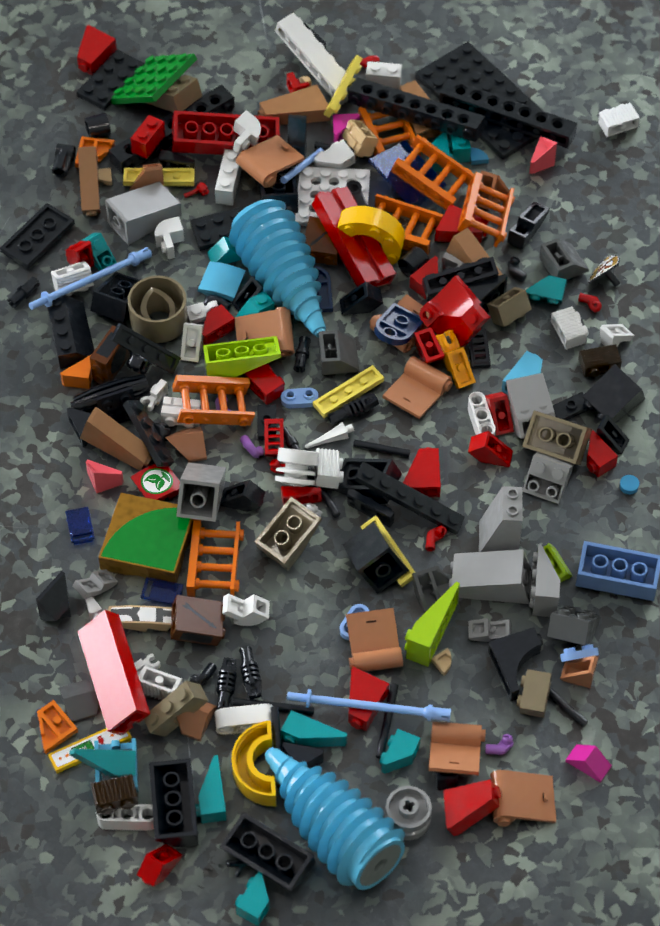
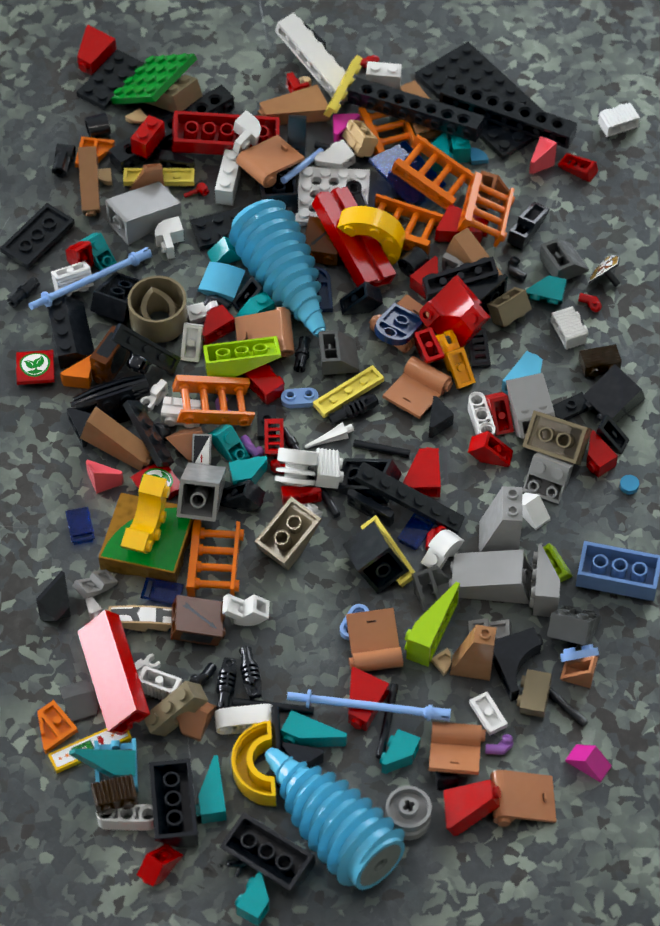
(35, 367): none -> slope
(136, 117): none -> tan tile
(148, 516): none -> yellow brick
(202, 449): none -> slope
(228, 443): none -> teal slope
(247, 469): none -> teal slope
(414, 532): none -> clear blue piece
(440, 418): none -> black slope
(442, 546): none -> white brick
(475, 654): none -> medium nougat slope
(488, 713): none -> white plate
(534, 510): none -> white slope
(586, 173): none -> red slope
(614, 334): white slope -> none

